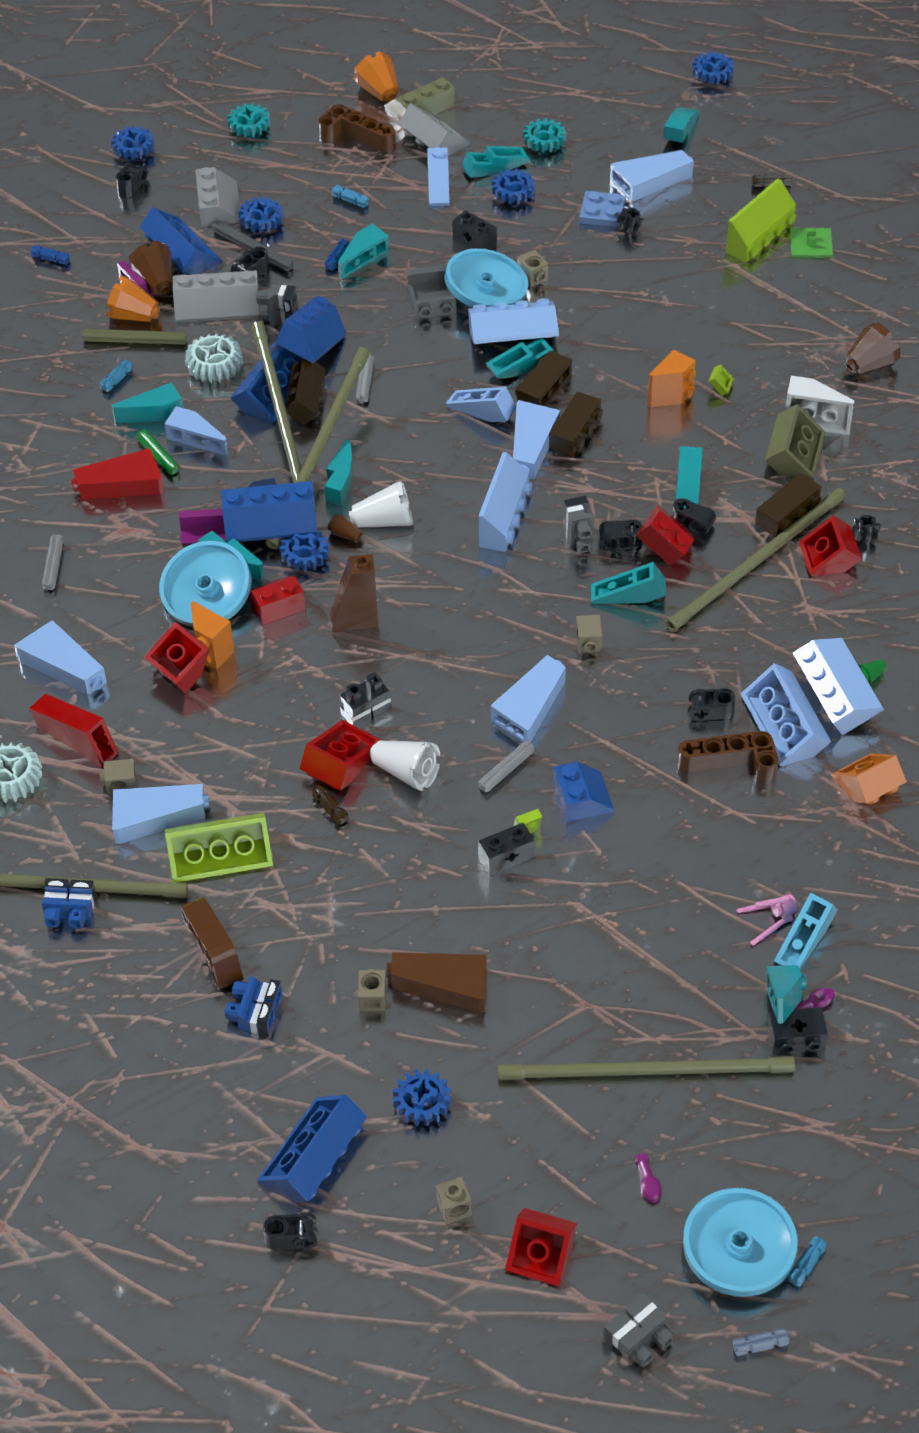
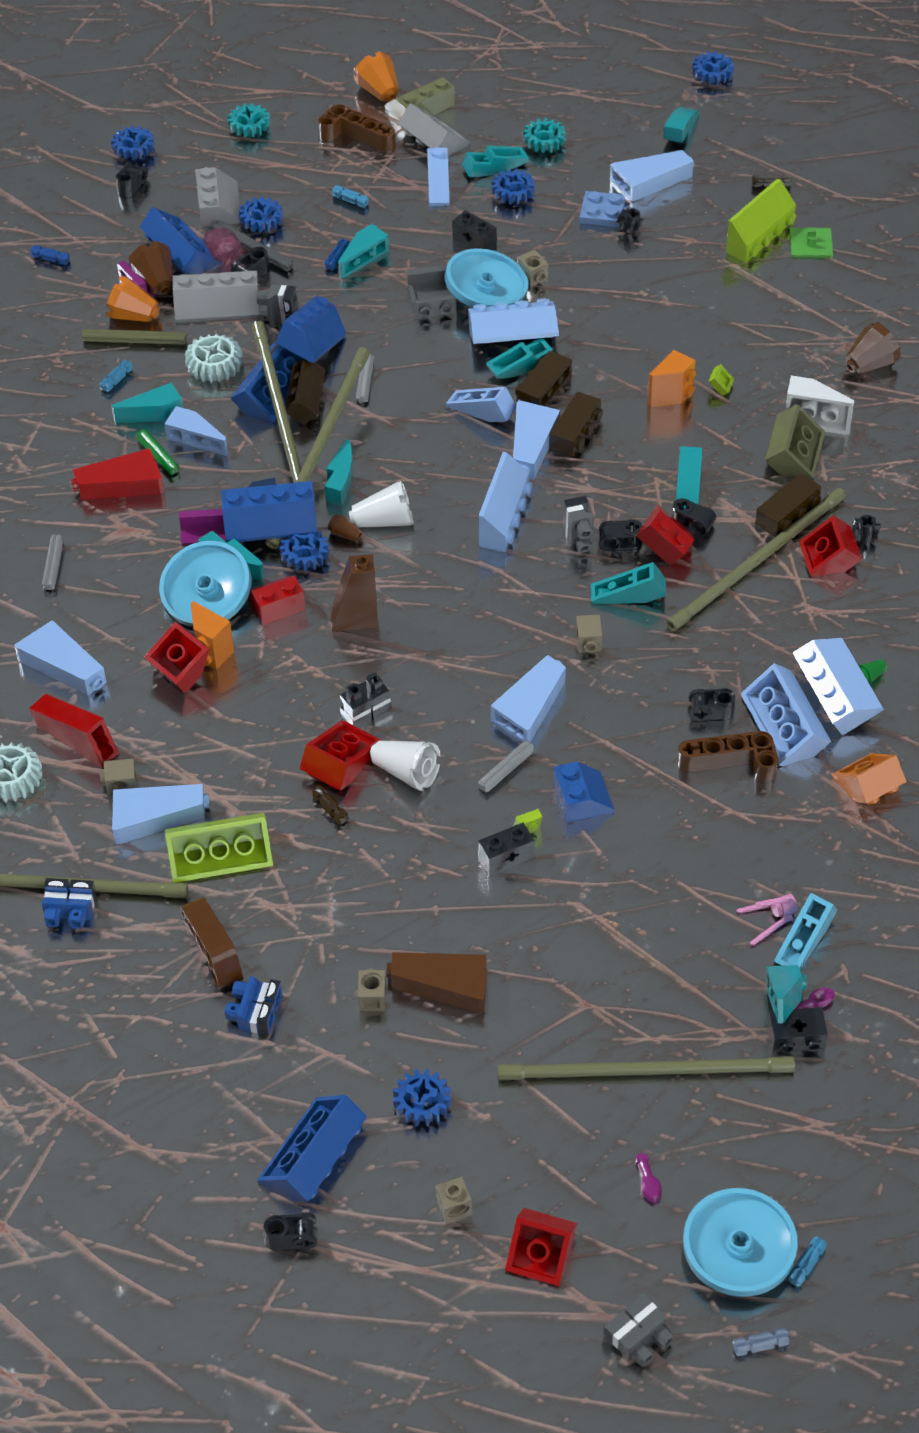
(223, 244): none -> clear pink hair

